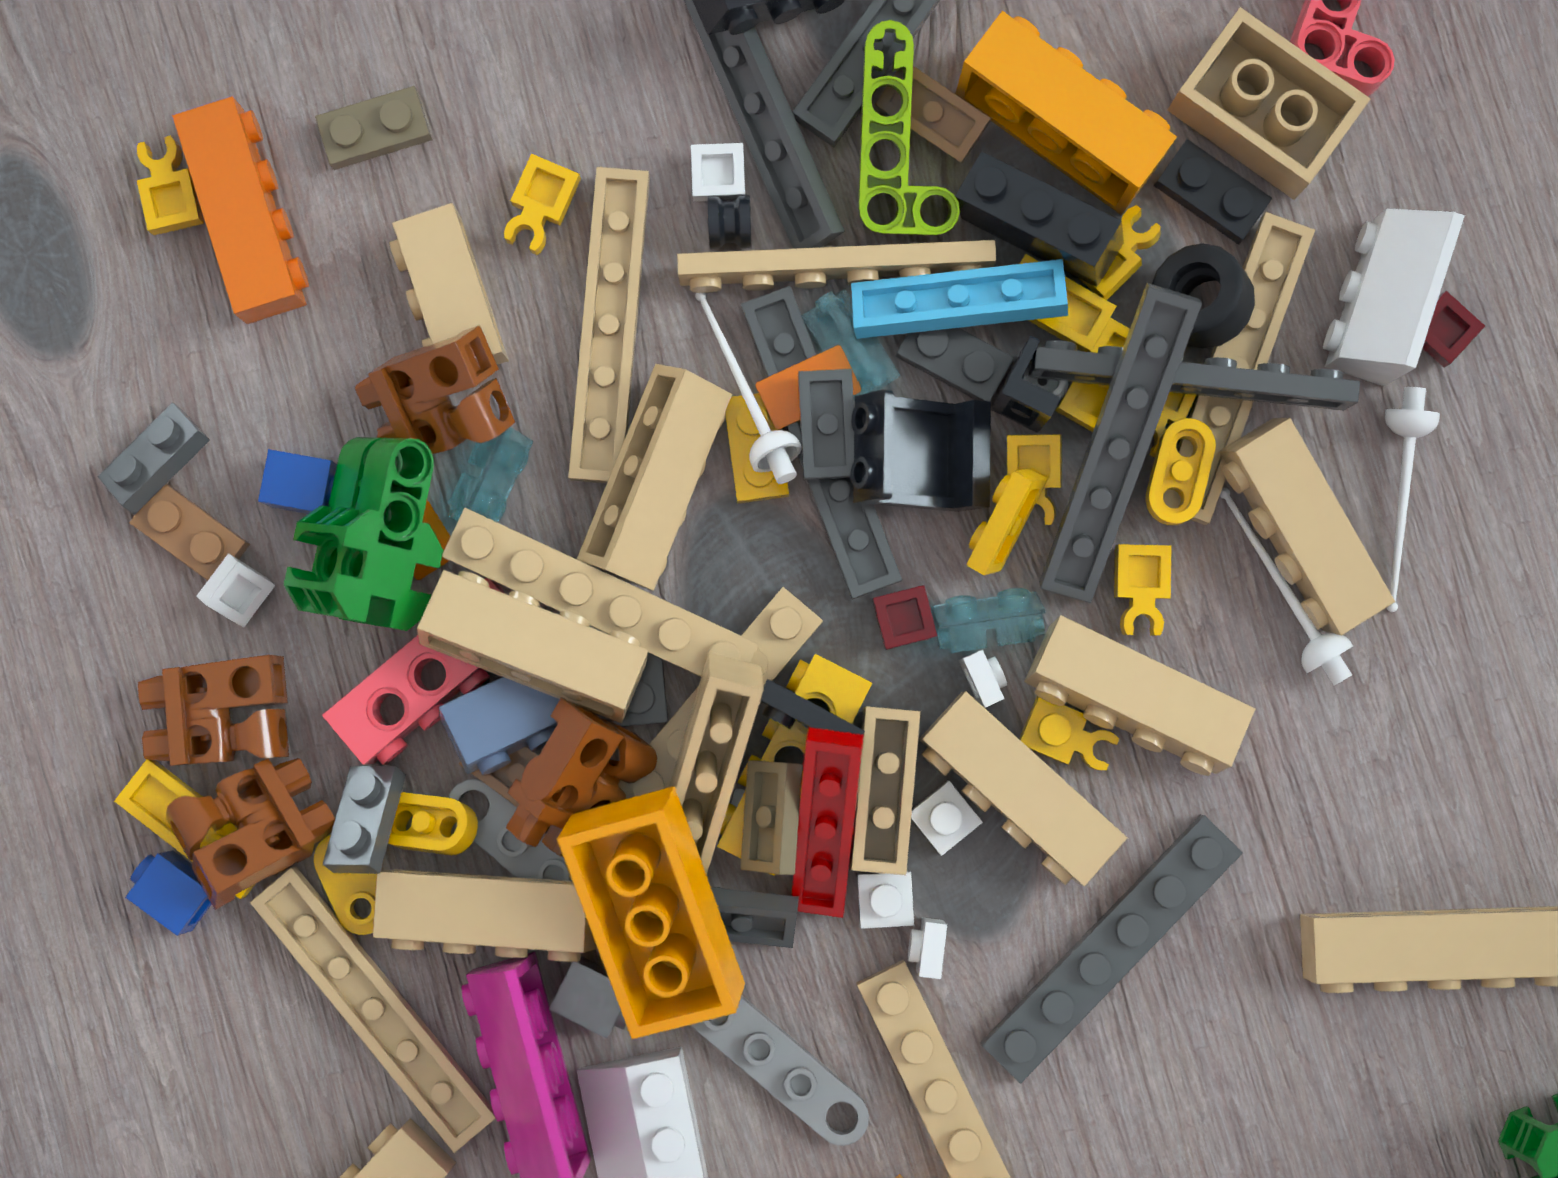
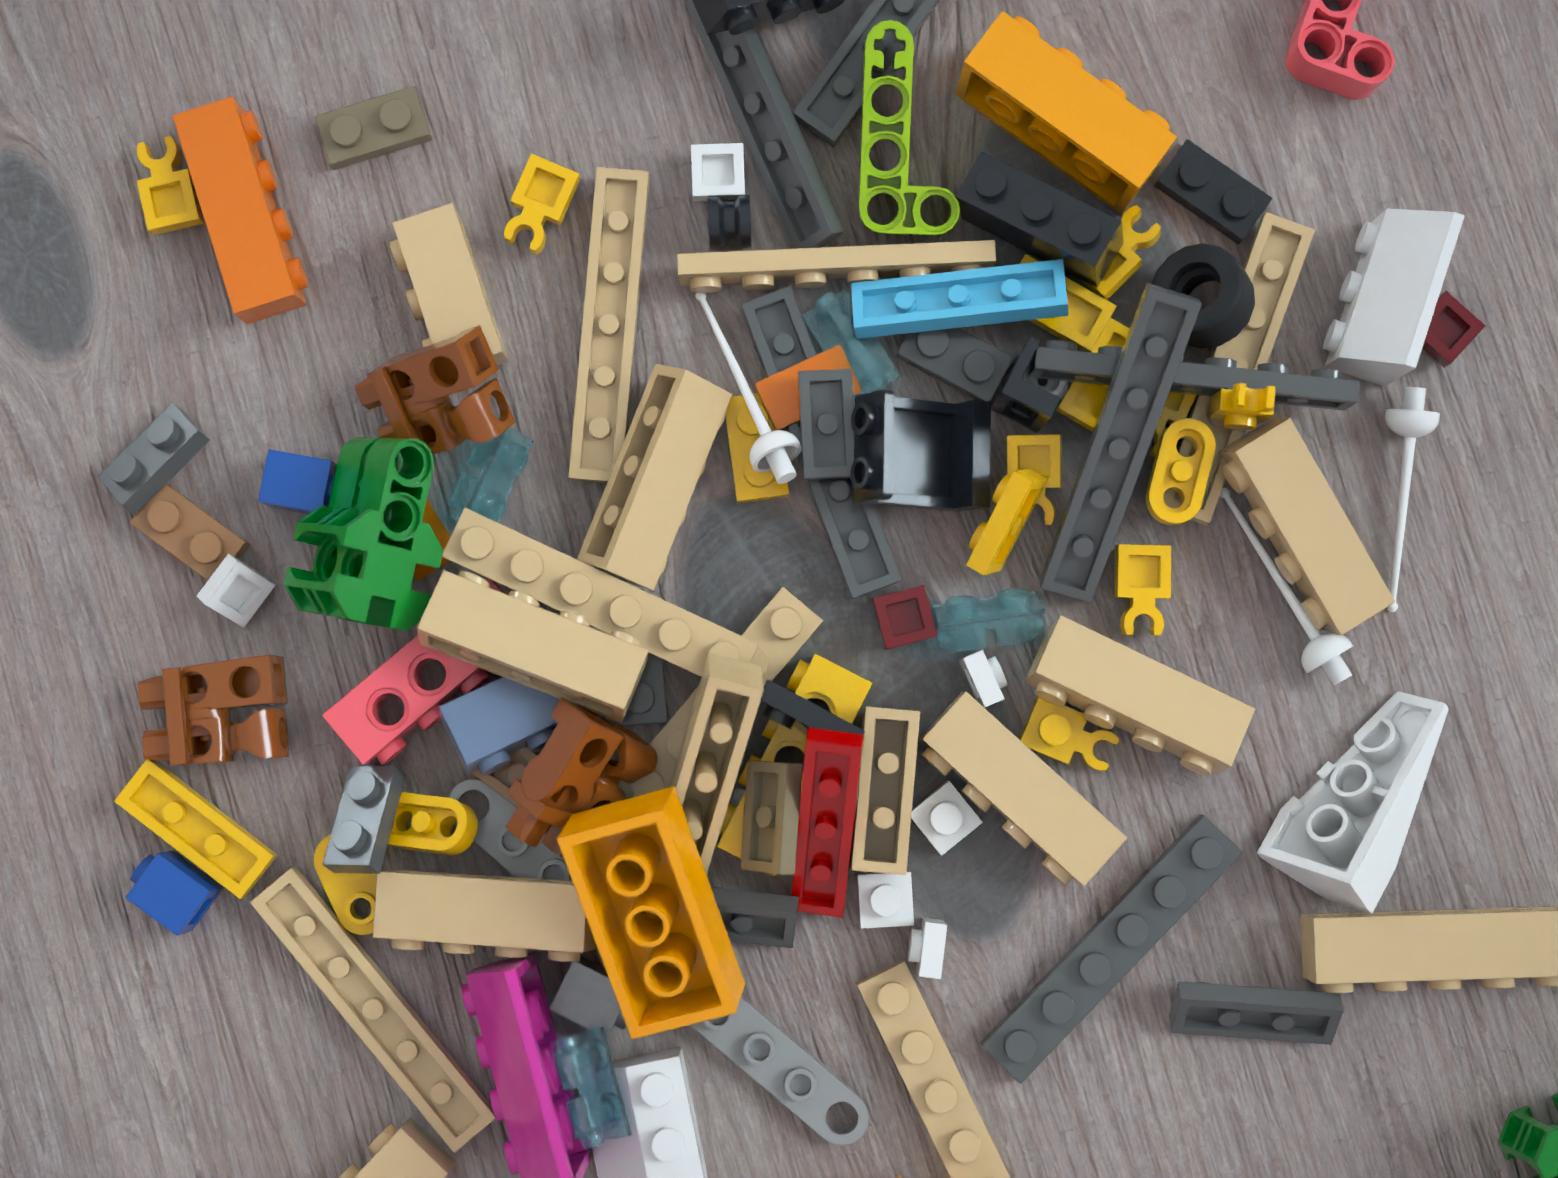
(269, 827): dark orange hips -> none
(587, 1064): none -> clear light blue hinge
(938, 115): medium nougat plate -> none
(1242, 406): none -> yellow plate
(1255, 1012): none -> dark grey plate
(1268, 104): tan brick -> none
(1356, 817): none -> white wedge

